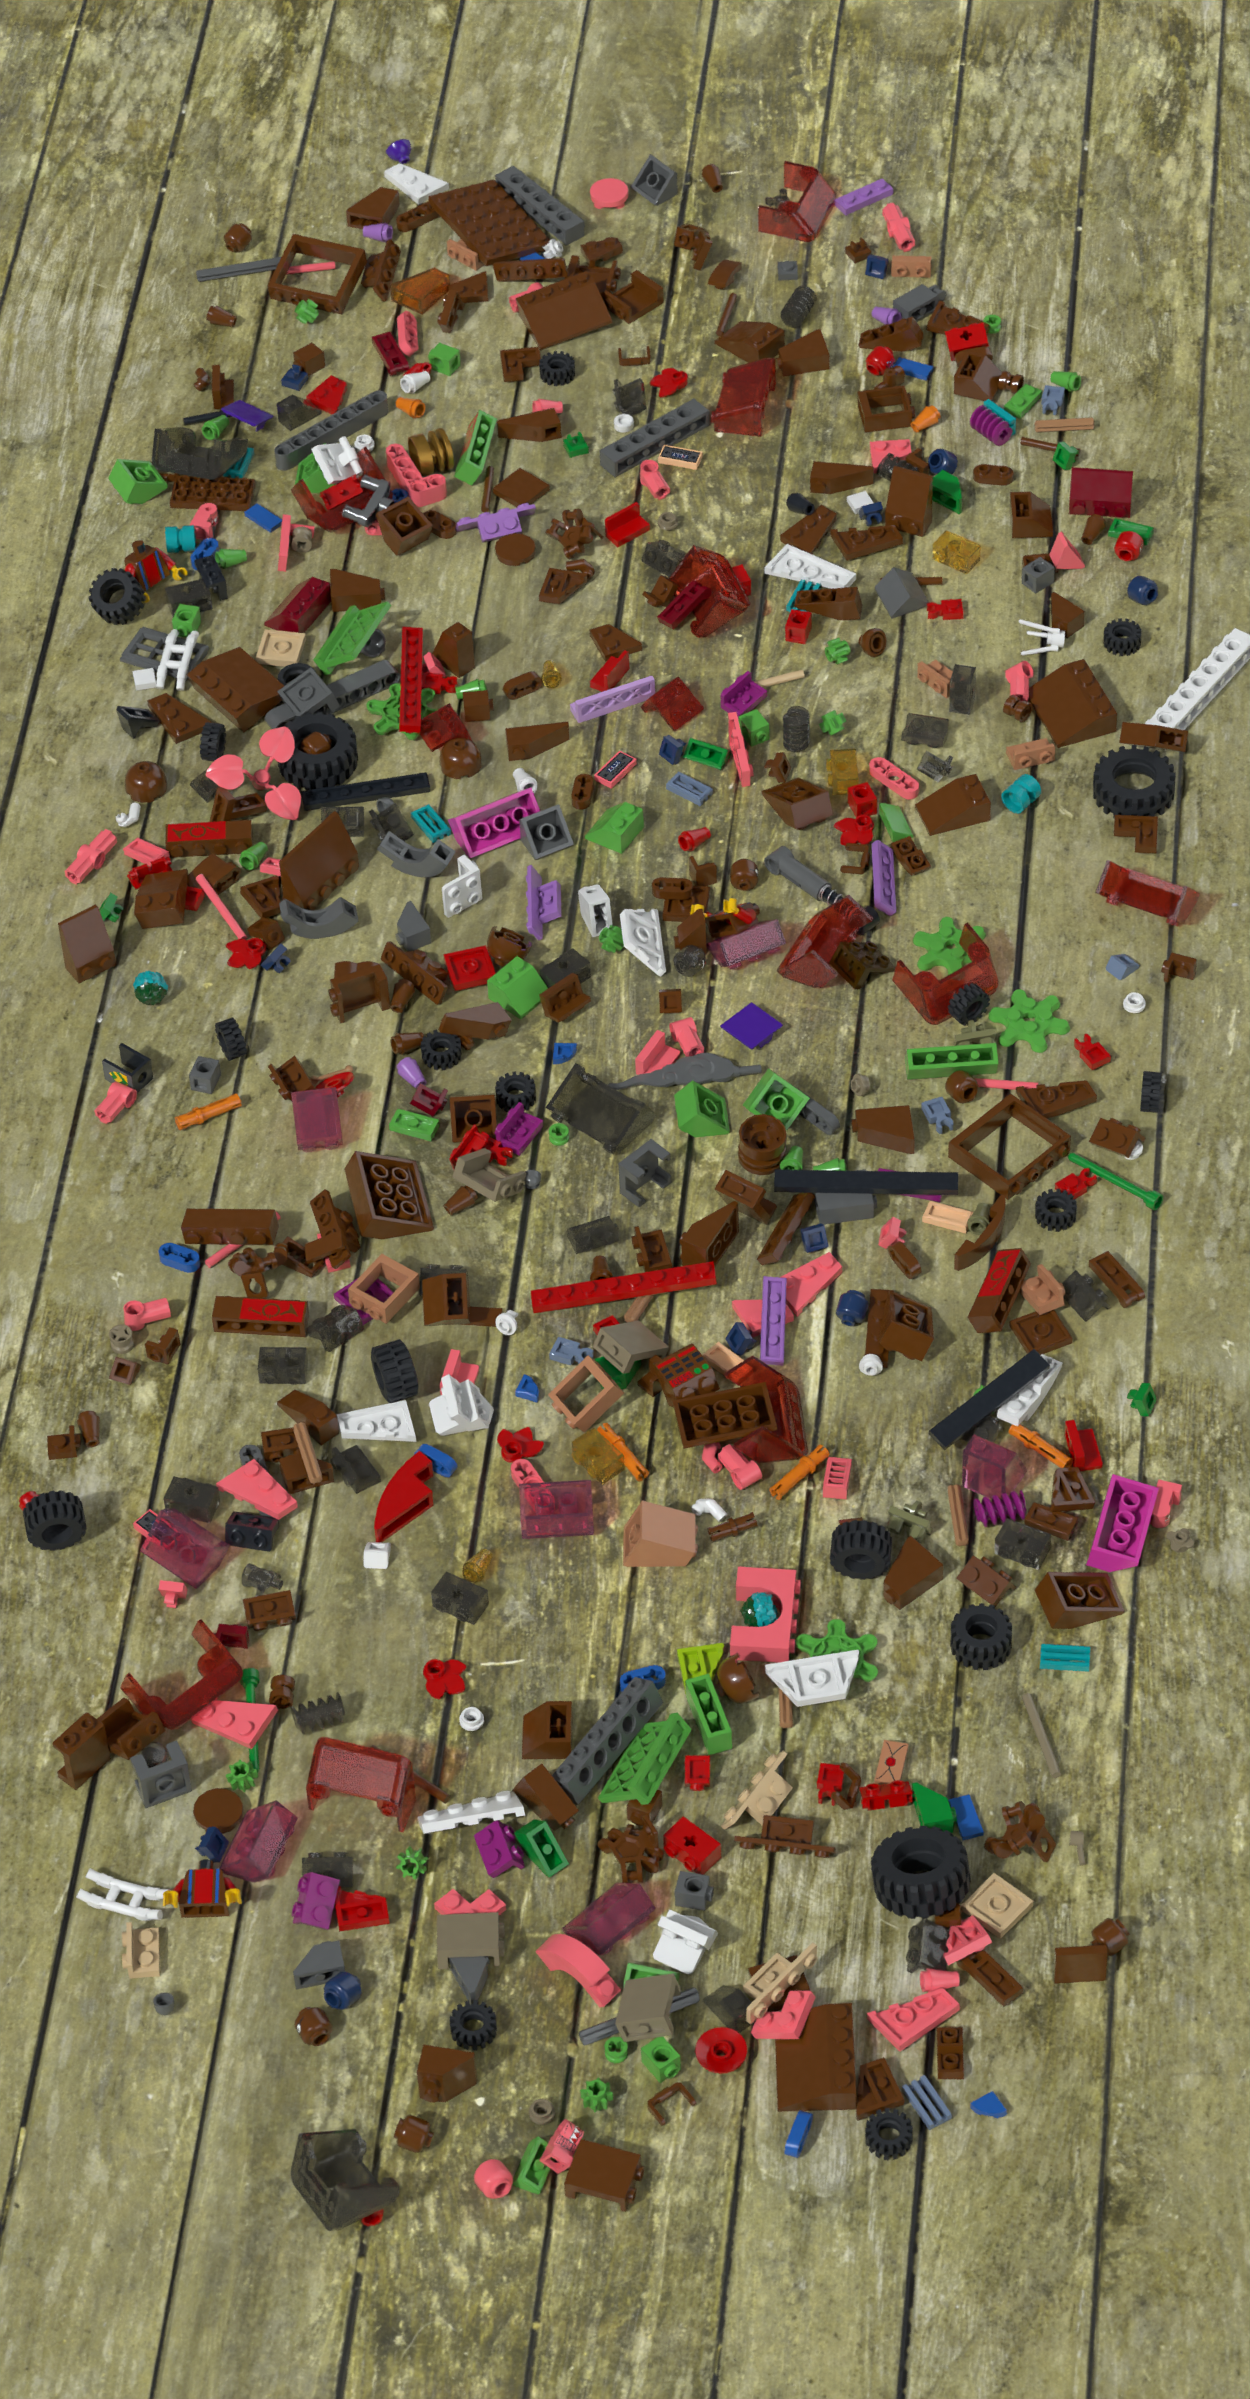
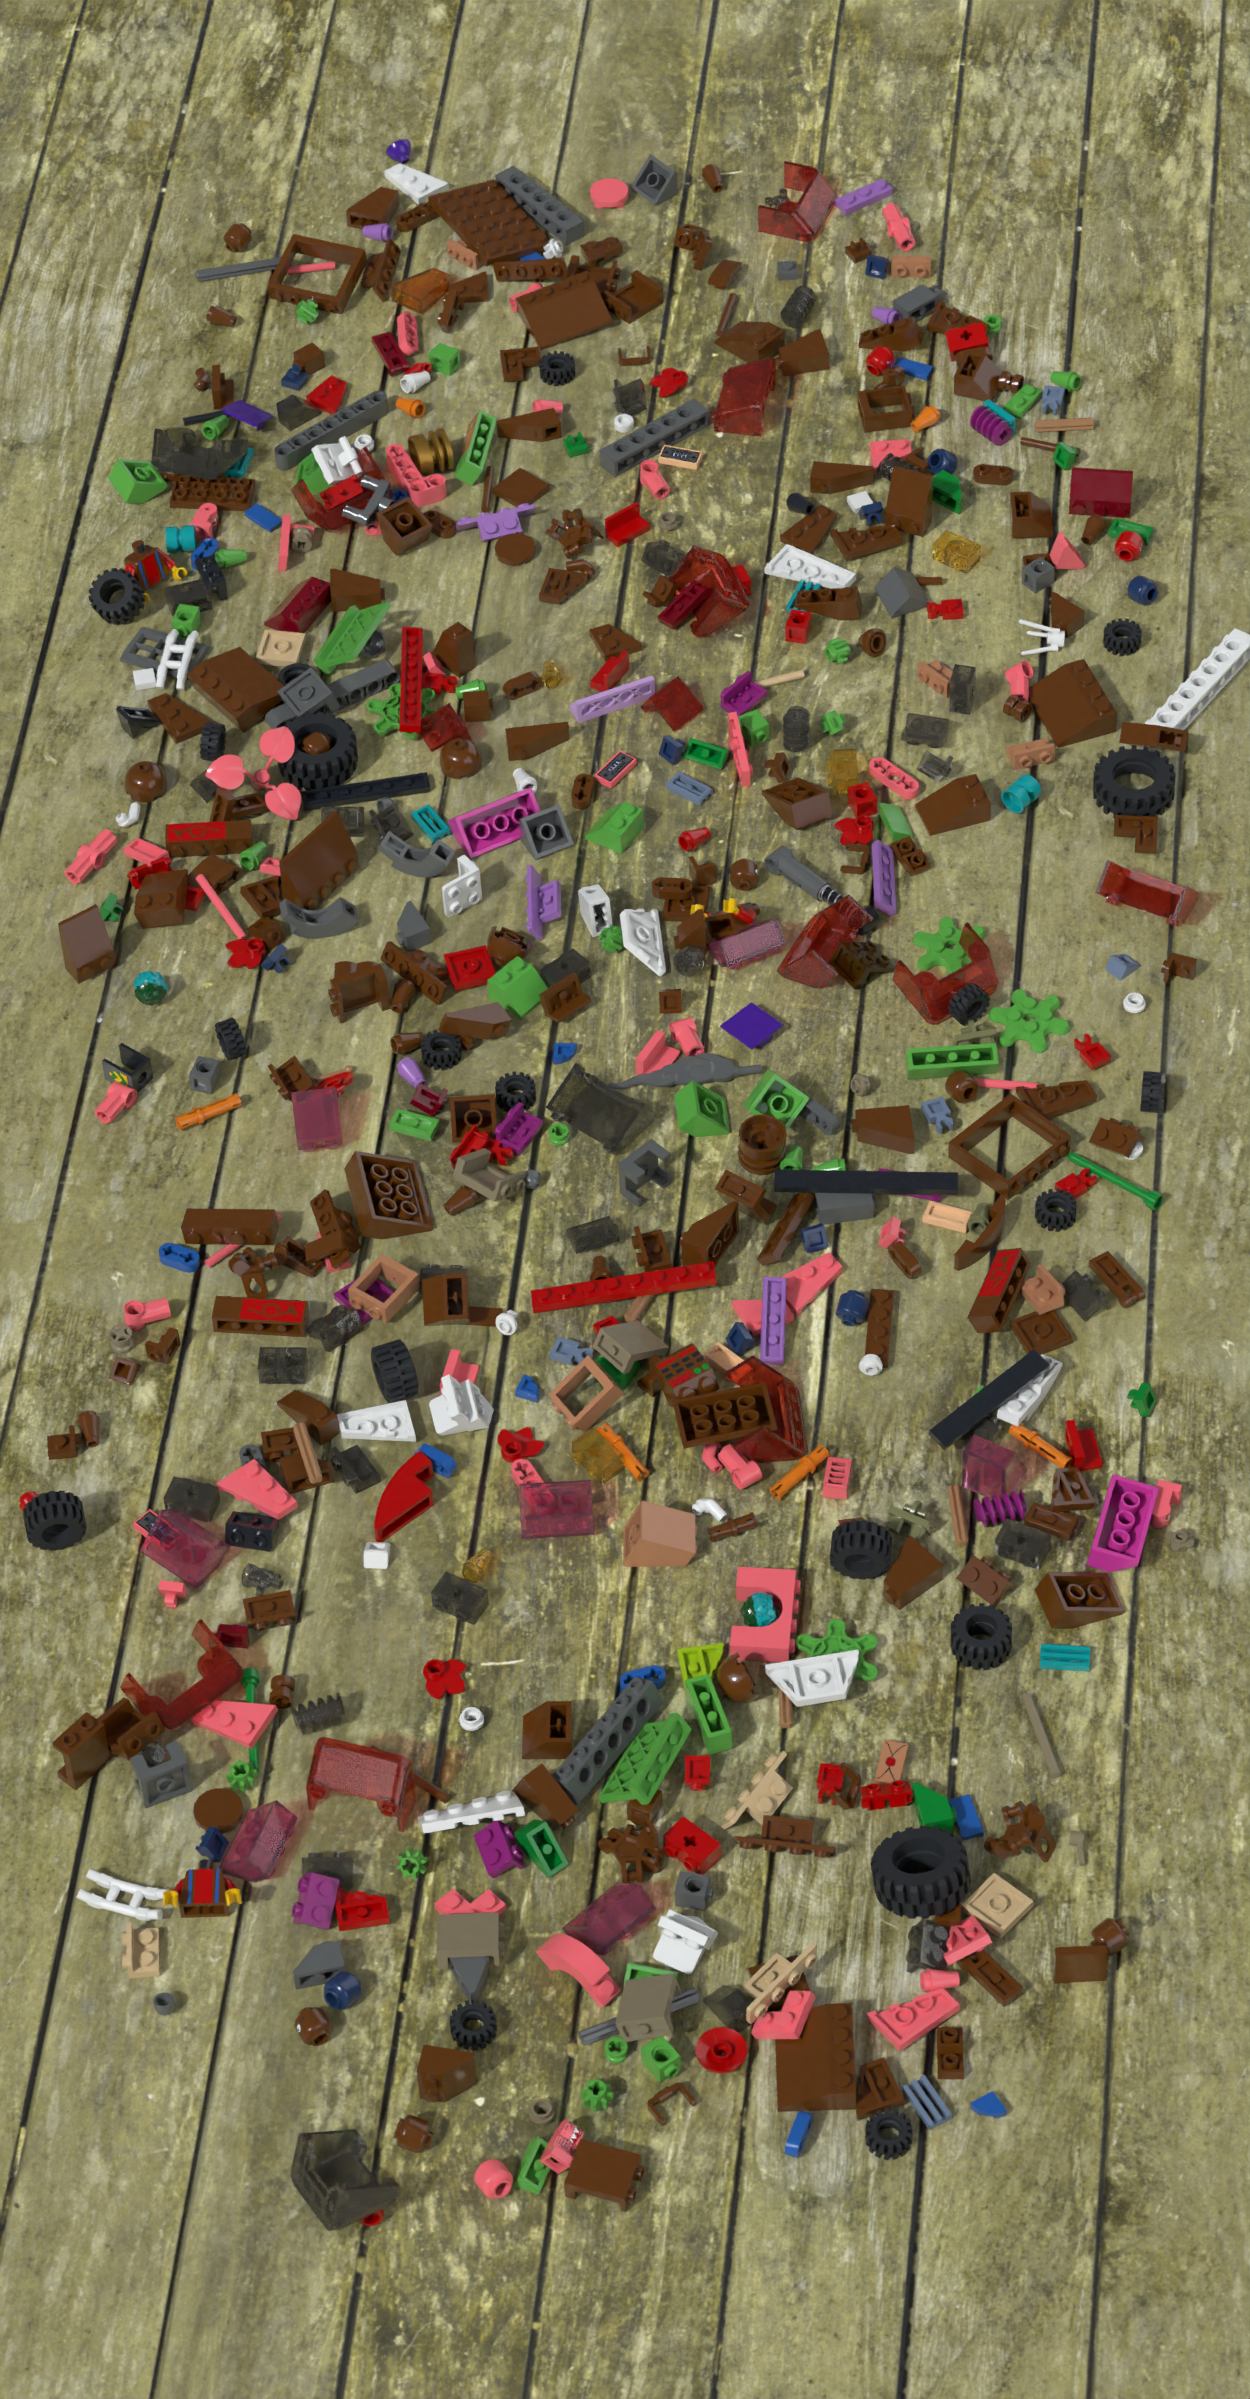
(906, 1326): reddish brown slope -> none

